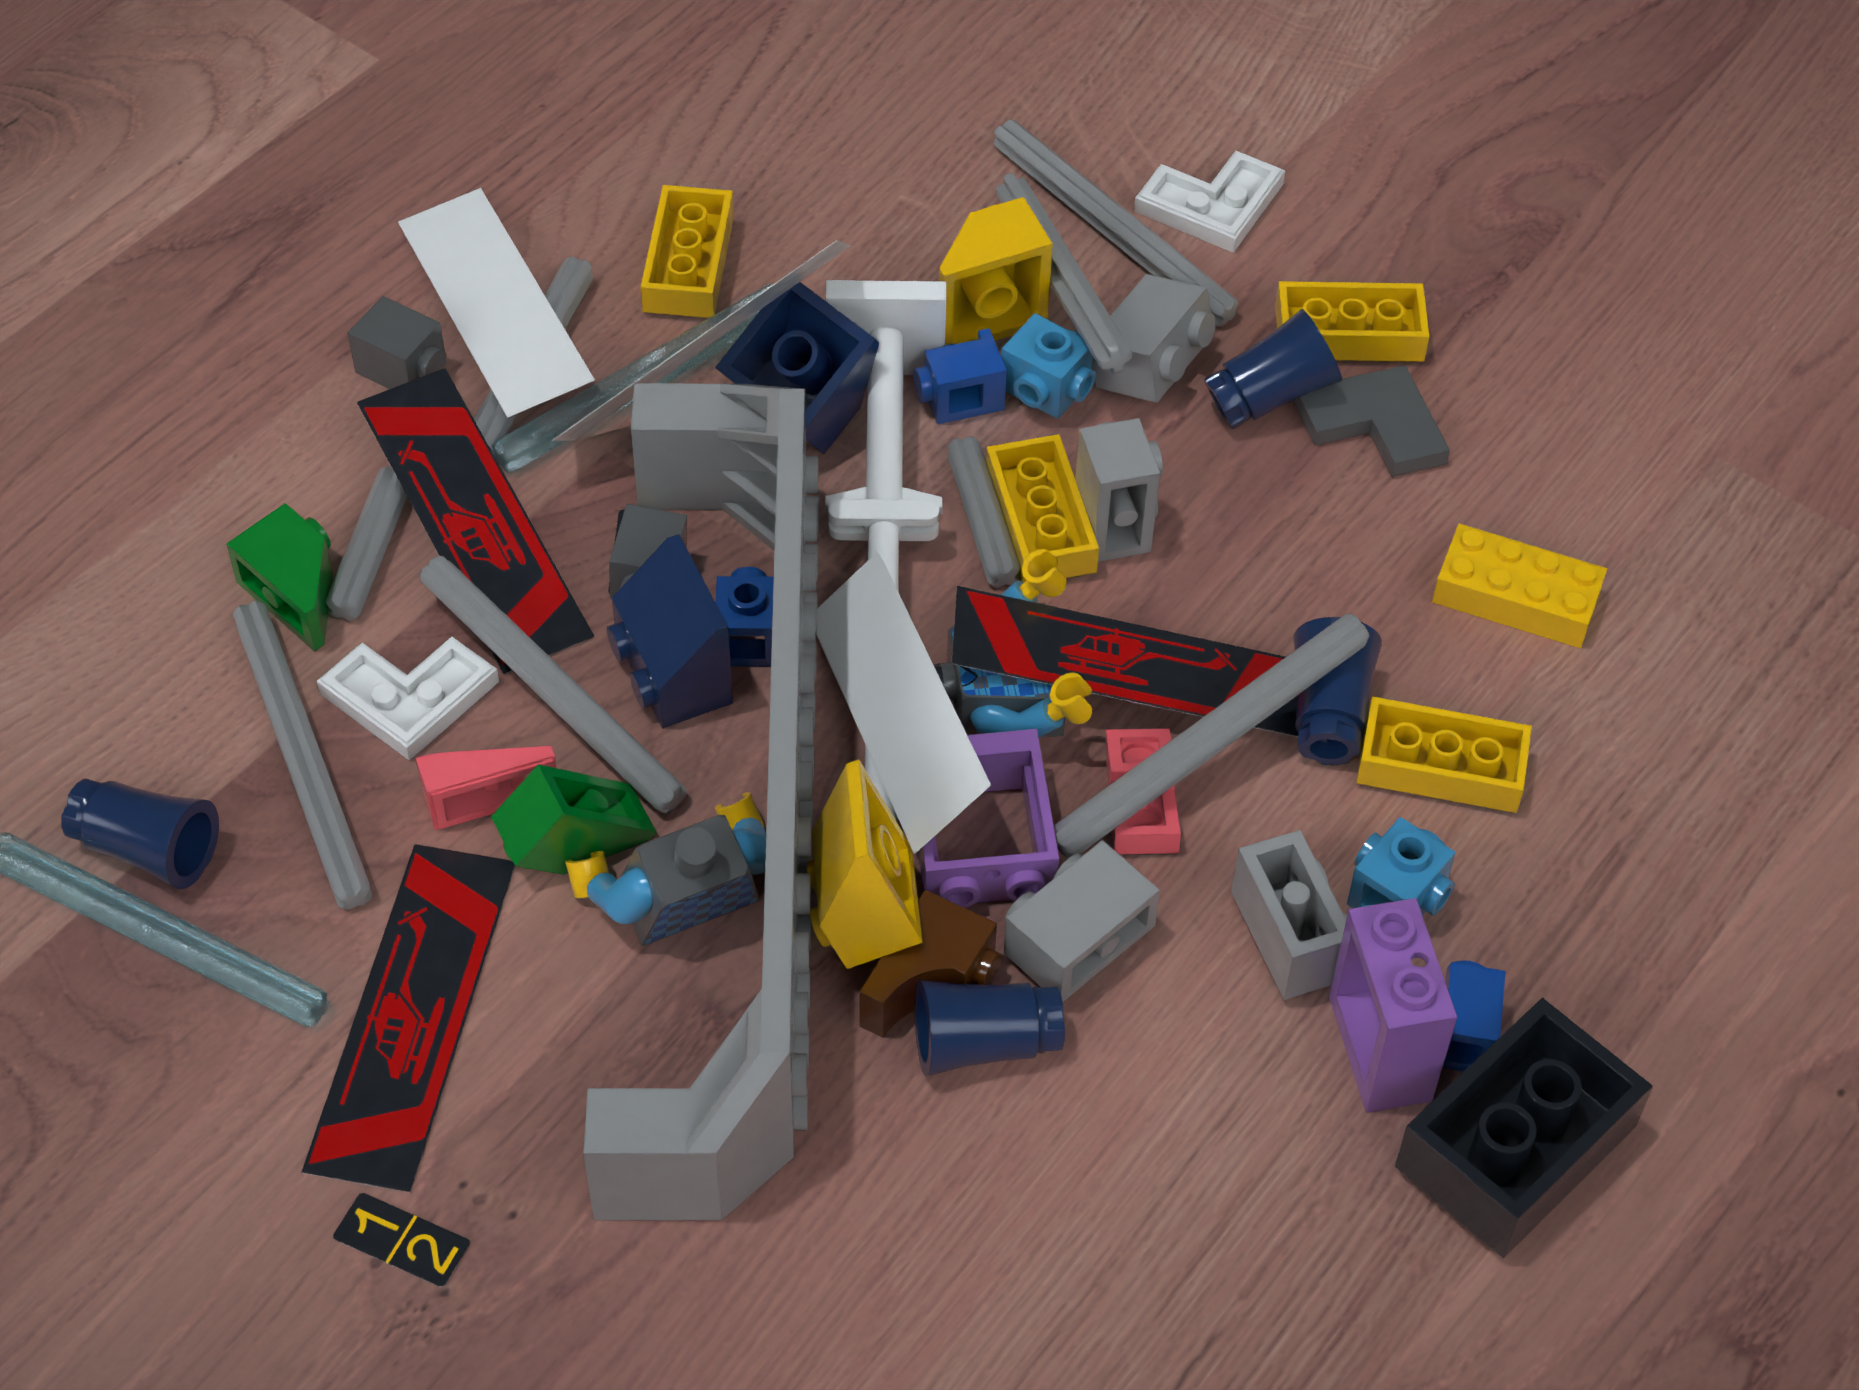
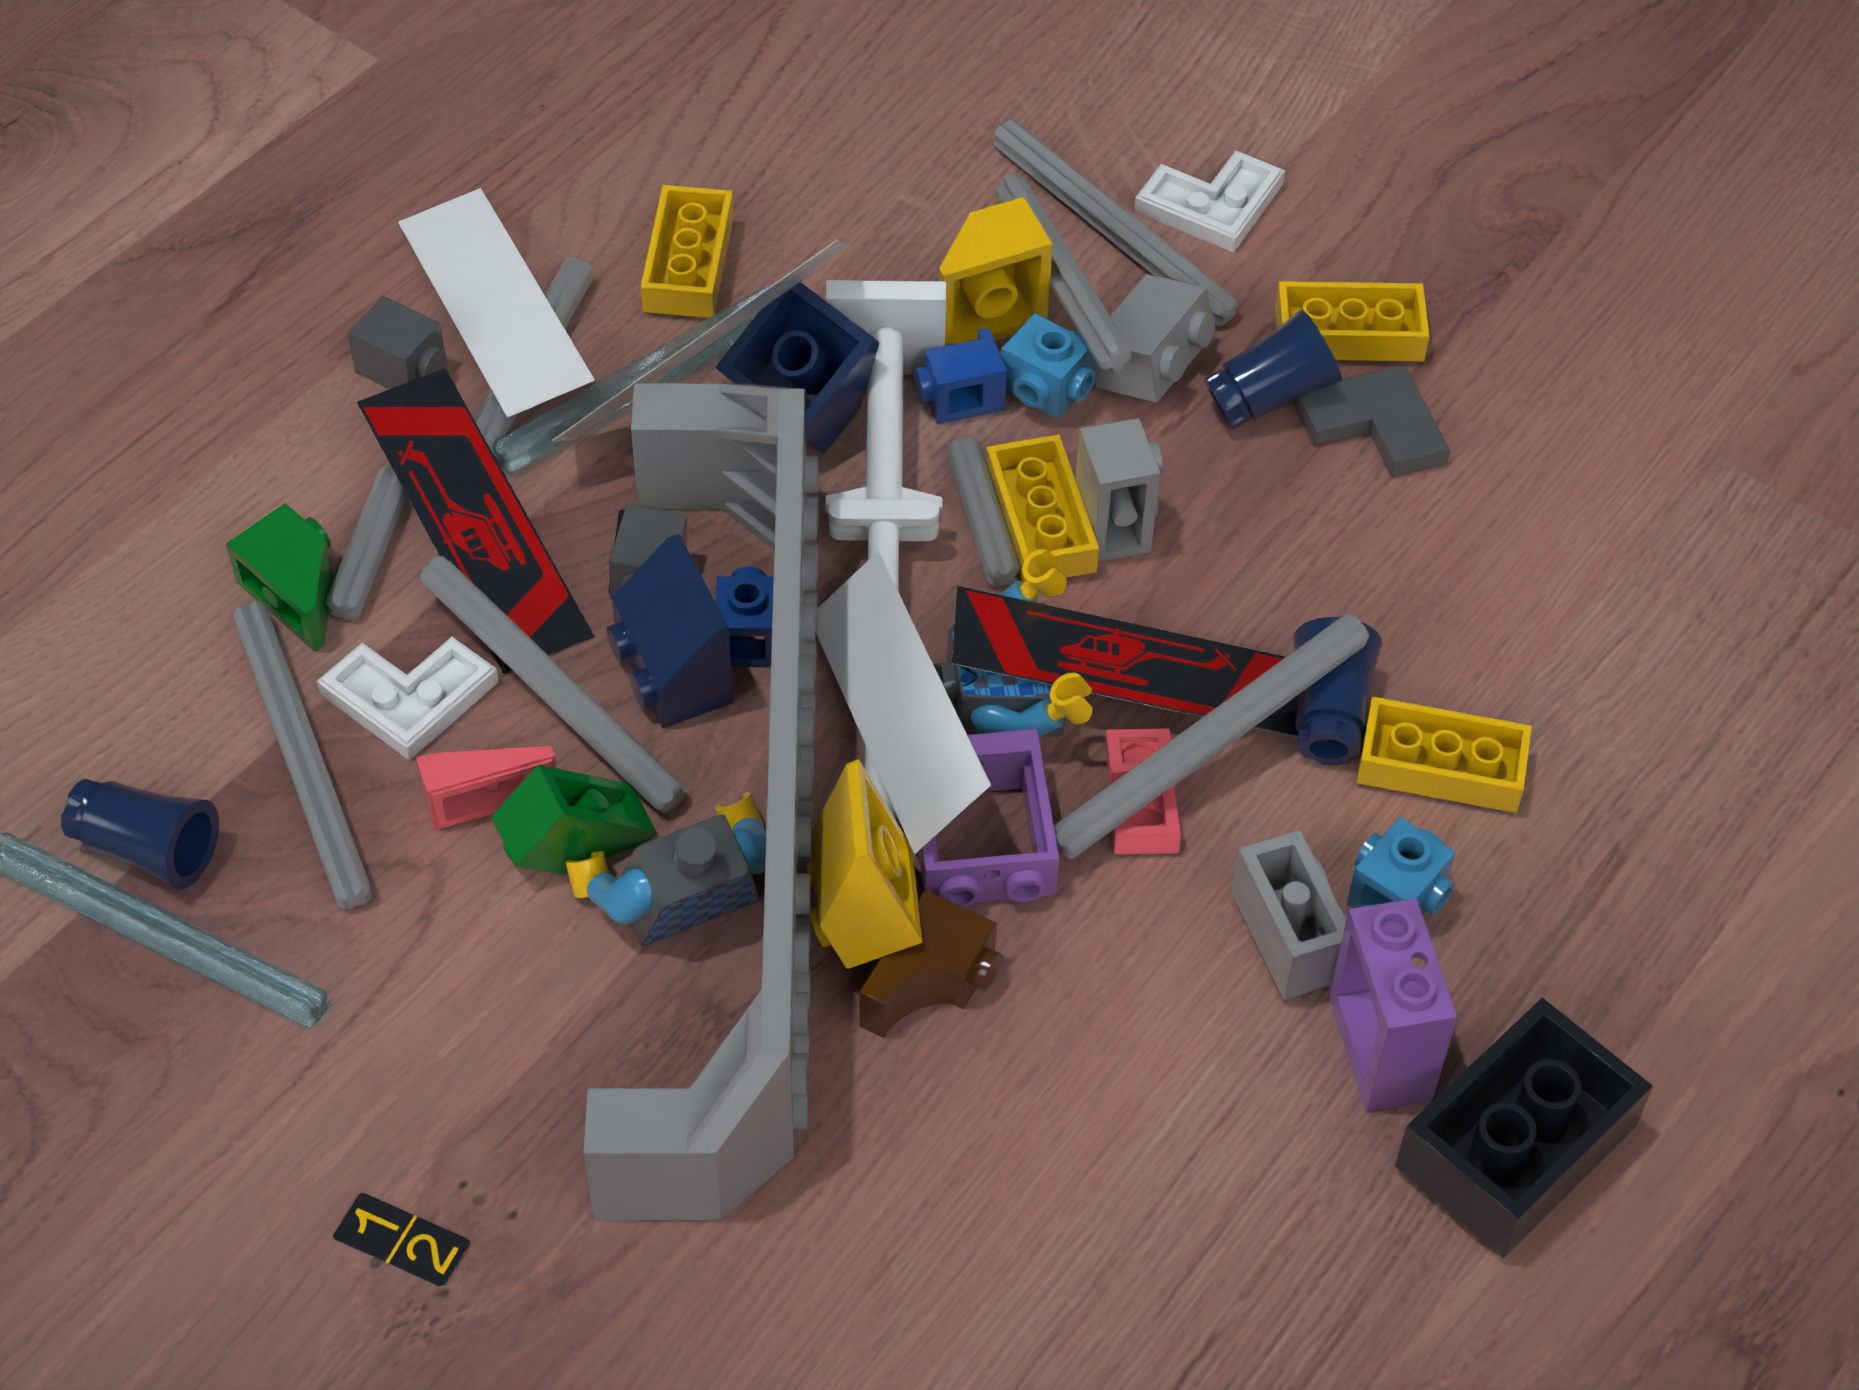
(409, 1019): black sticker -> none
(984, 1023): dark blue plant -> none
(1080, 919): light grey brick -> none
(1478, 1003): blue brick -> none
(1519, 585): yellow piece -> none

